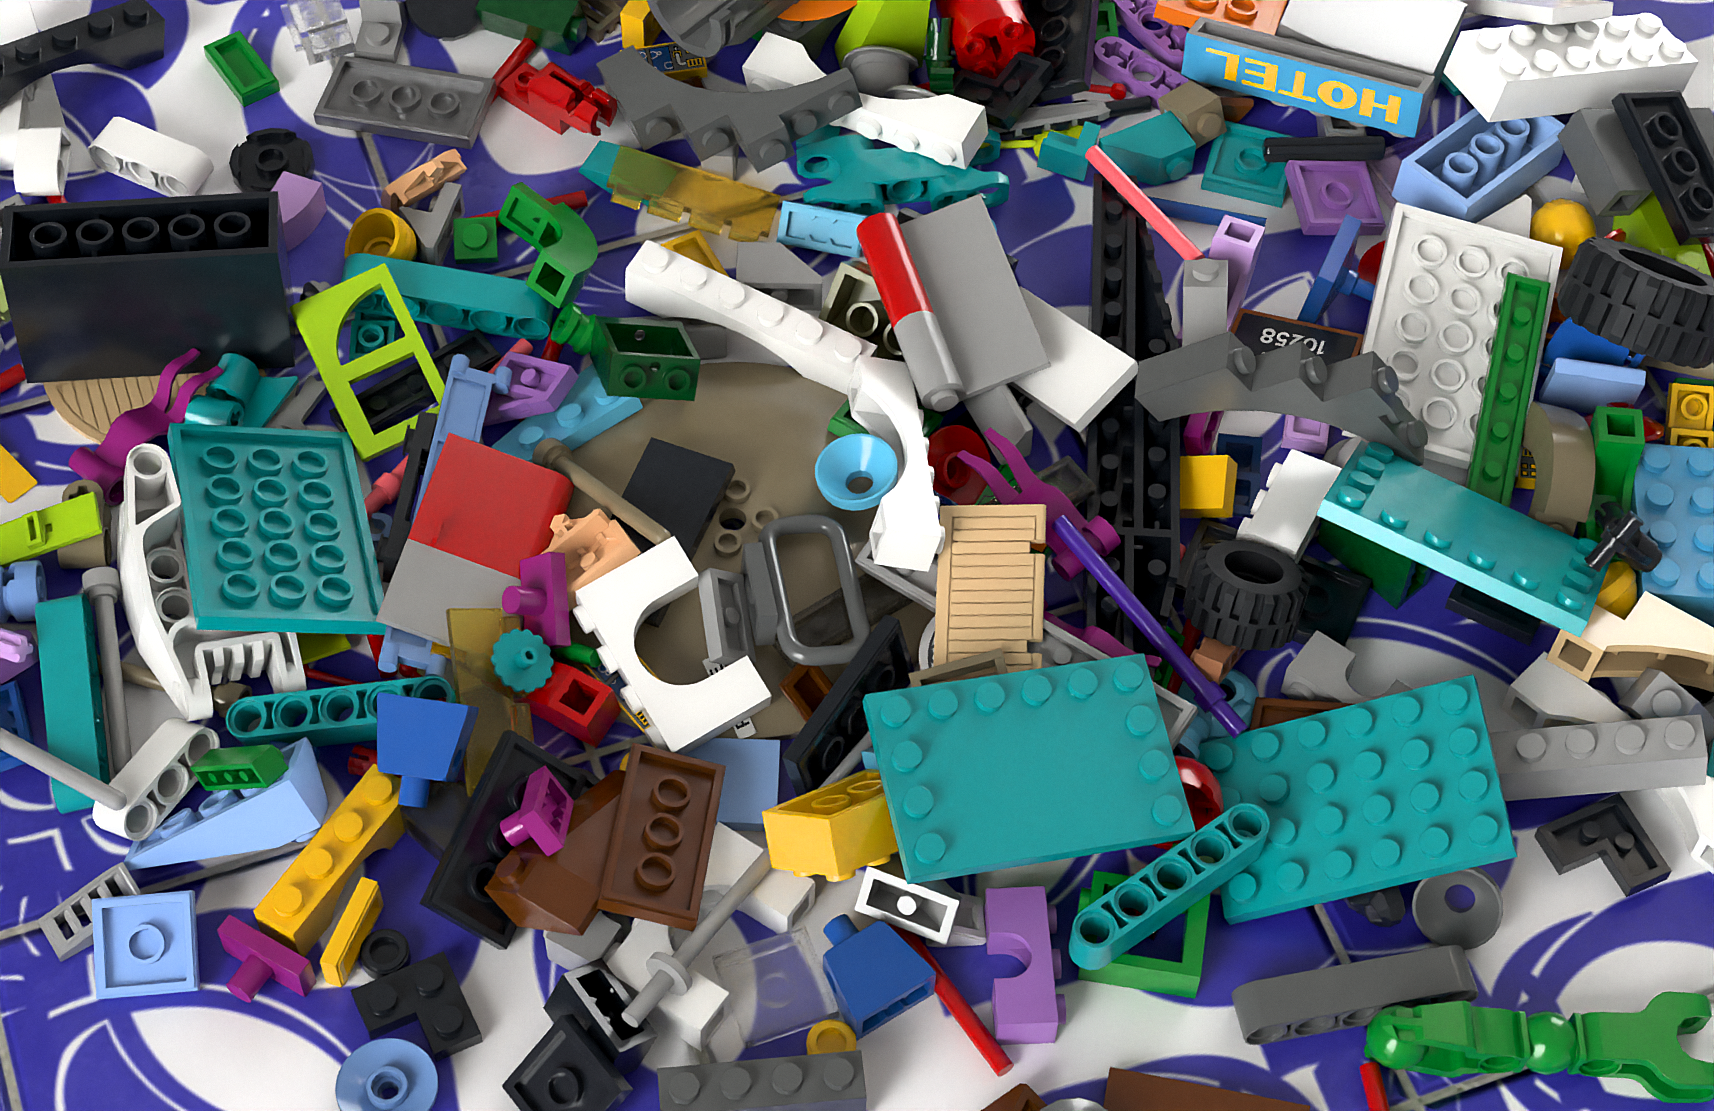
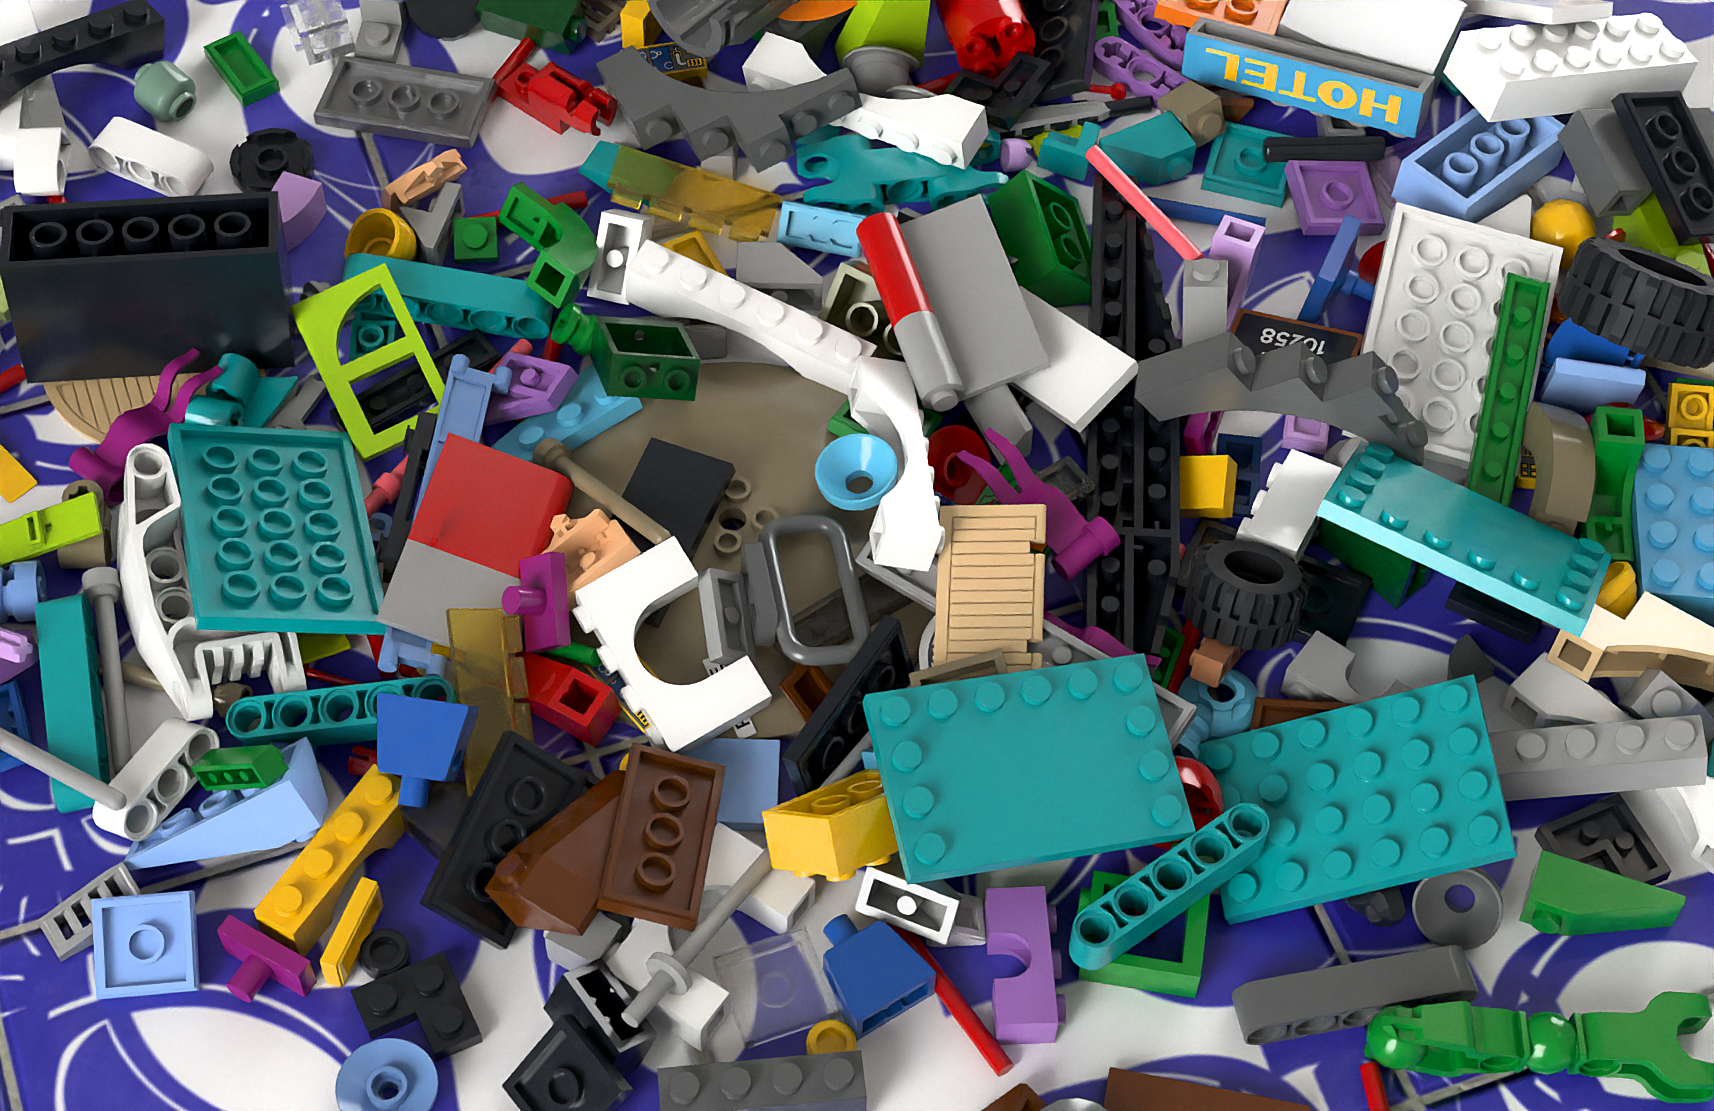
(164, 91): none -> sand green head
(522, 660): teal piece -> none
(542, 815): magenta tile -> none
(618, 242): none -> white slope
(939, 57): dark green piece -> none
(1013, 155): none -> lavender hinge
(1047, 236): none -> green slope
(1207, 694): dark purple bar -> none
(1469, 659): none -> dark grey tile
(1584, 900): none -> green slope
(1623, 537): black pin -> none

